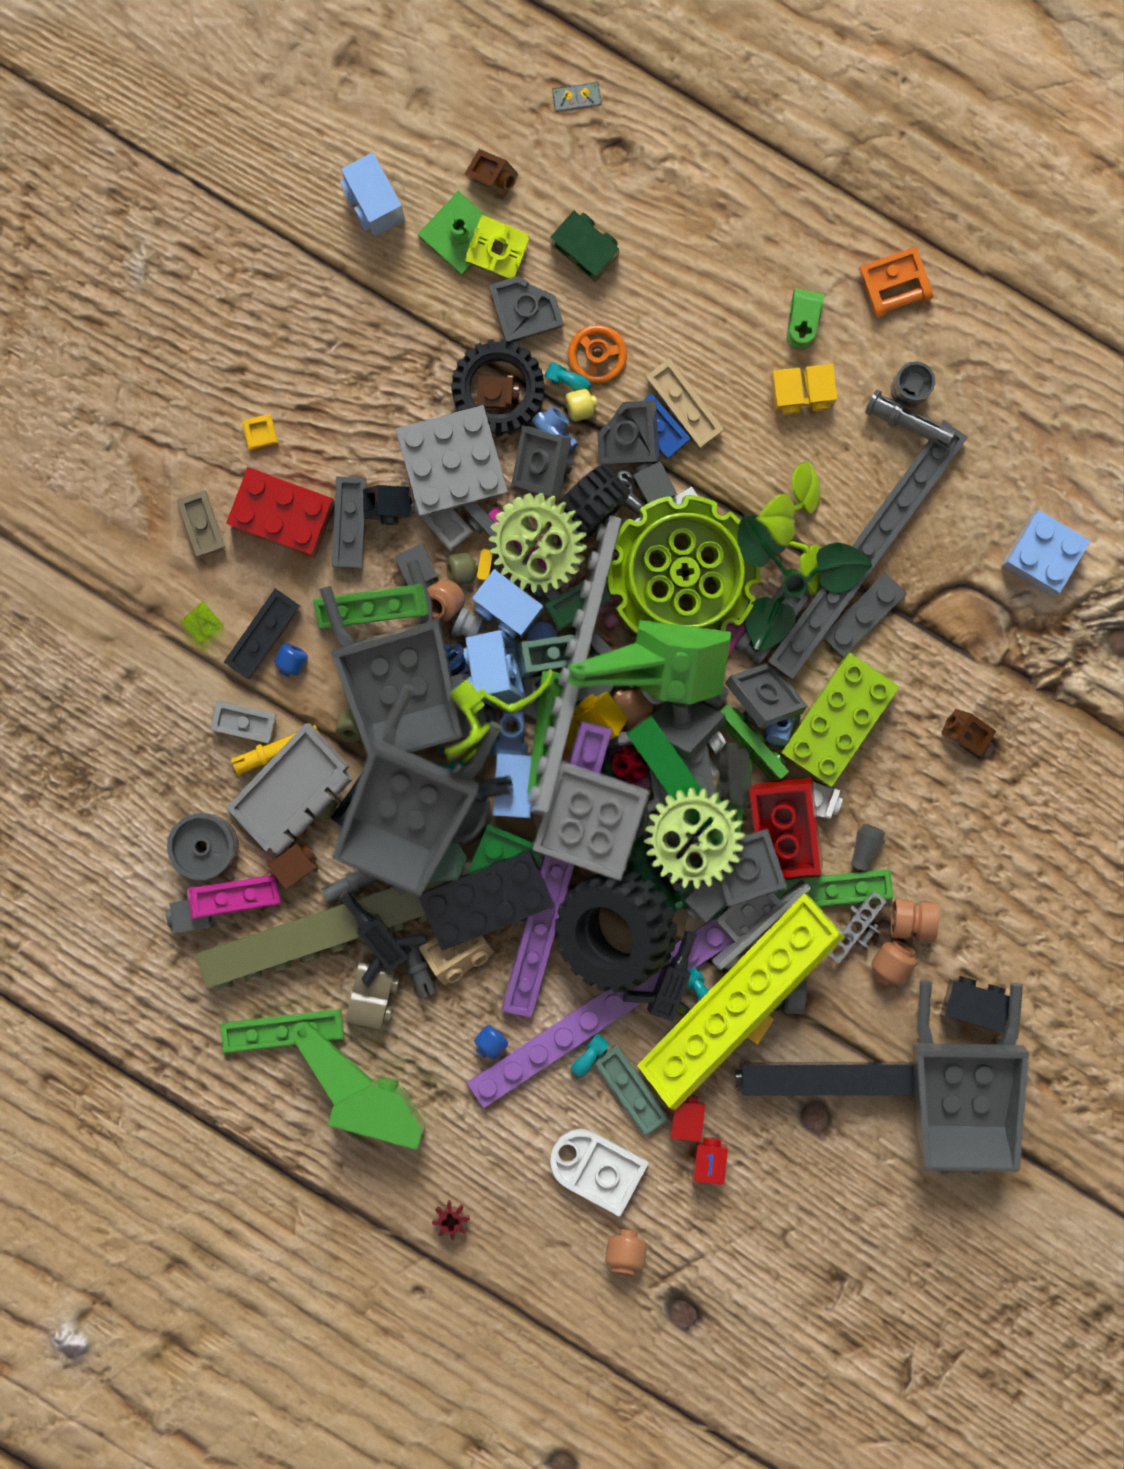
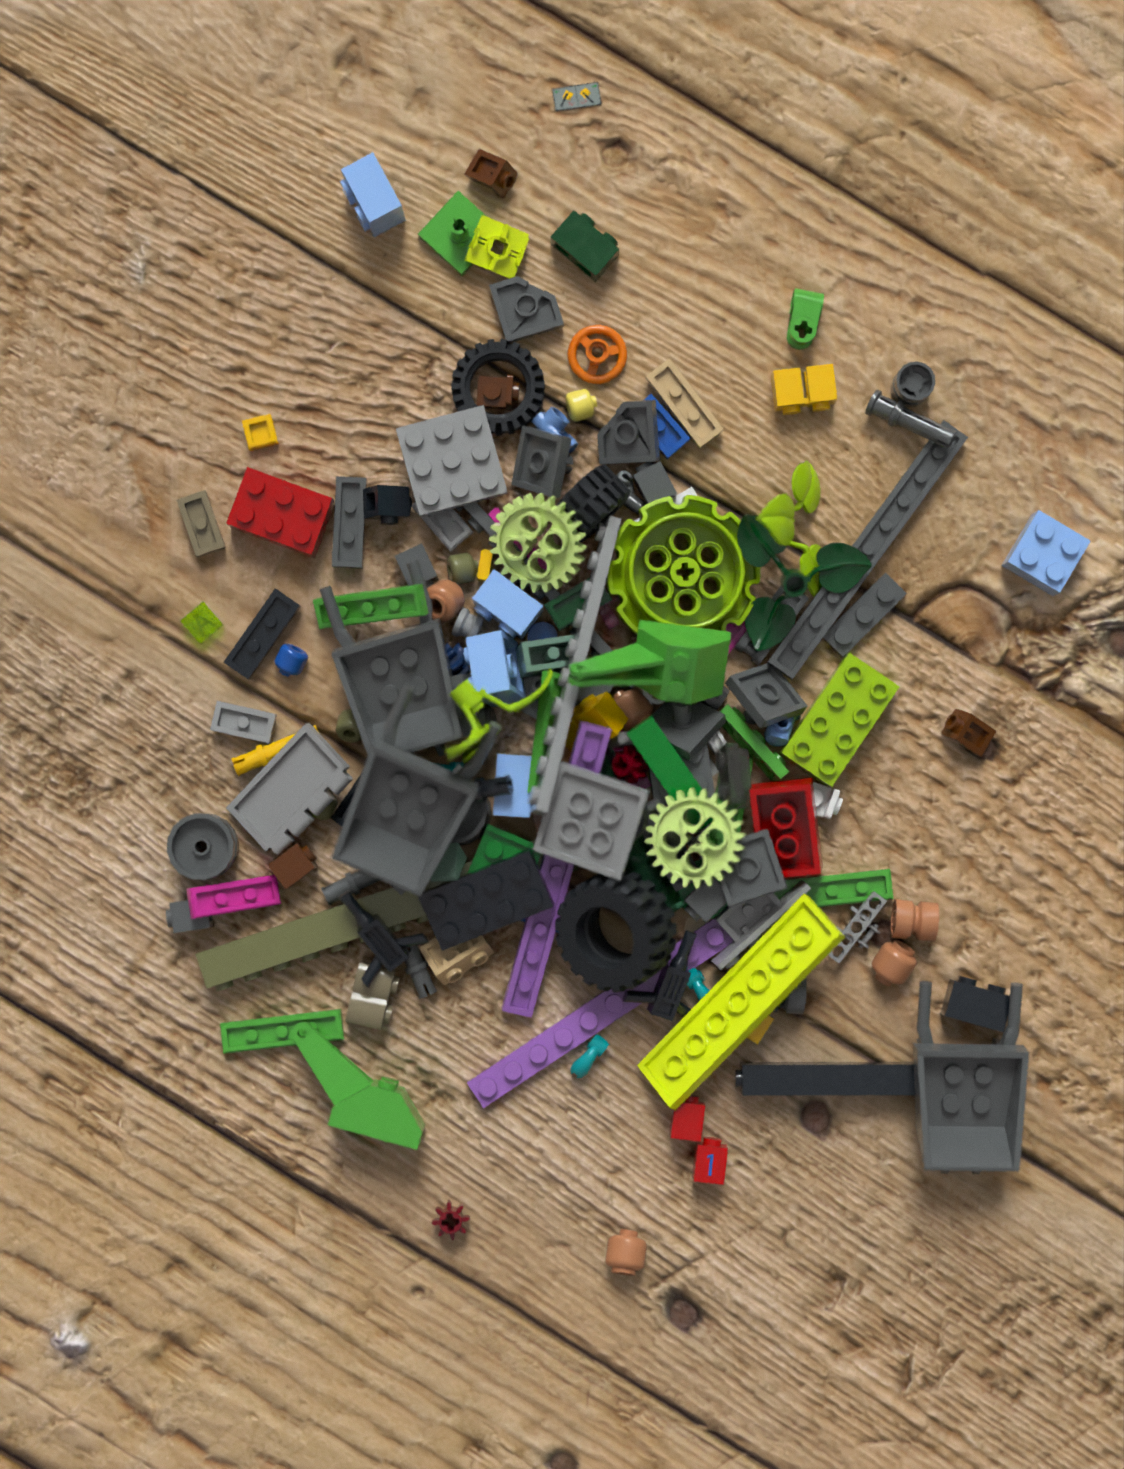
(490, 1042): blue piece -> none
(510, 742): medium blue plate -> none
(558, 373): teal arm -> none
(599, 1170): white plate -> none
(631, 1090): sand green tile -> none
(867, 845): dark grey cone -> none
(893, 272): orange plate -> none

